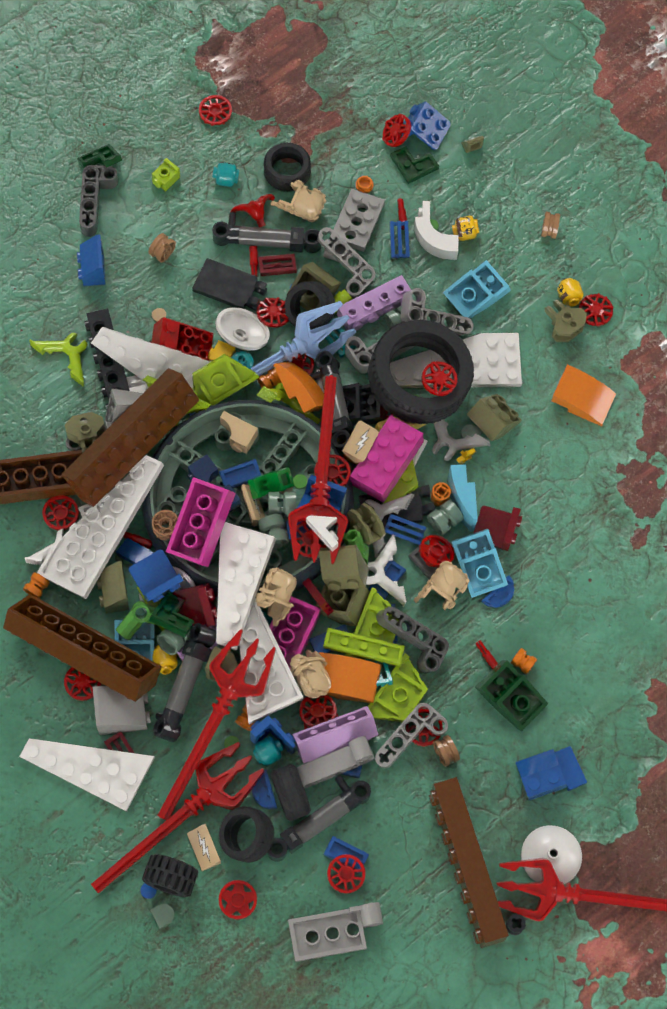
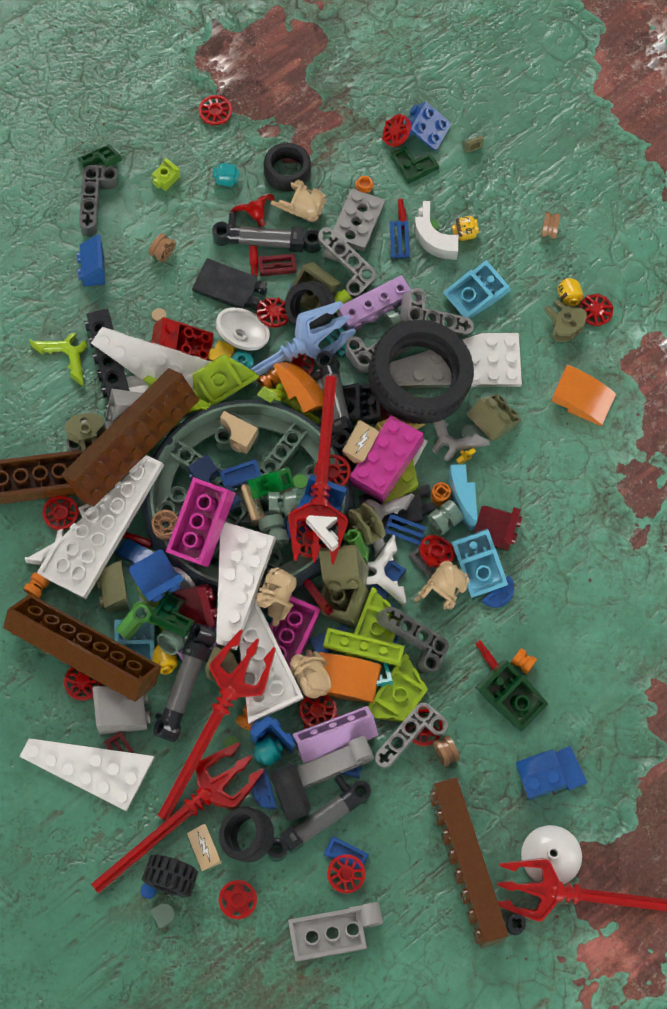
(439, 378): red wheel -> none

